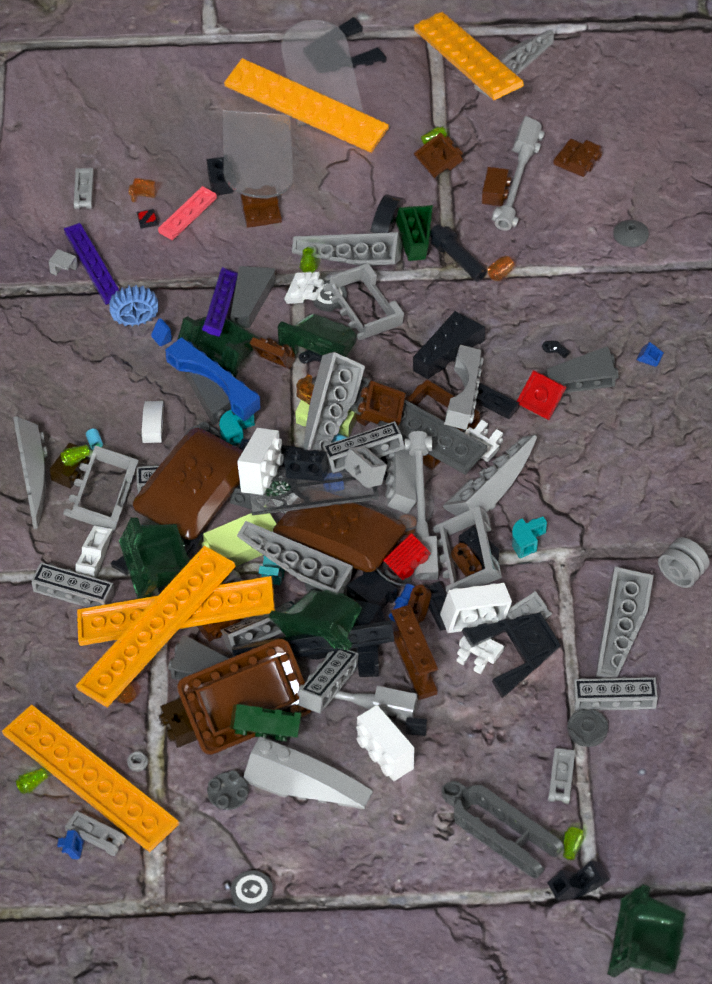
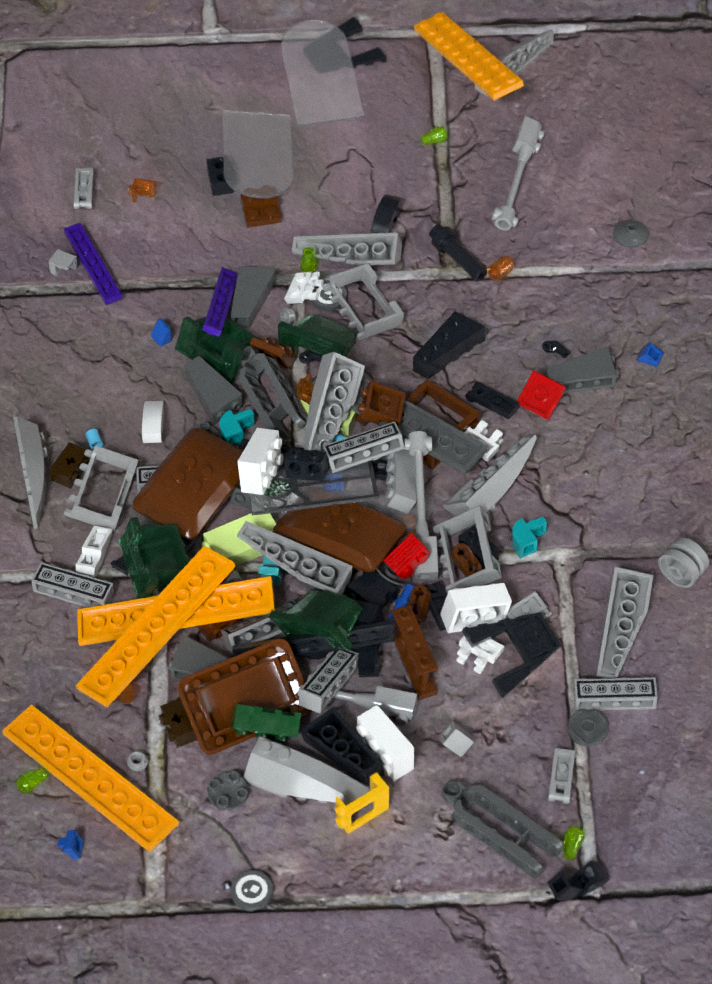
(75, 454): clear neon green cone -> none
(96, 833): light grey plate -> none
(133, 305): medium blue gear -> none
(147, 218): black tile -> none
(187, 213): coral plate -> none
(187, 358): blue arch -> none
(252, 366): none -> dark grey piece
(287, 315): none -> light grey plate
(306, 105): light orange plate -> none
(342, 745): none -> black wedge
(365, 466): light grey brick -> none
(378, 795): none -> yellow window
(414, 230): dark green wedge -> none
(416, 726): black tile -> none
(439, 155): reddish brown plate -> none
(456, 739): none -> light grey panel
(462, 407): light grey arch -> none
(495, 186): reddish brown brick -> none
(578, 157): reddish brown plate -> none
(646, 935): clear green windscreen -> none

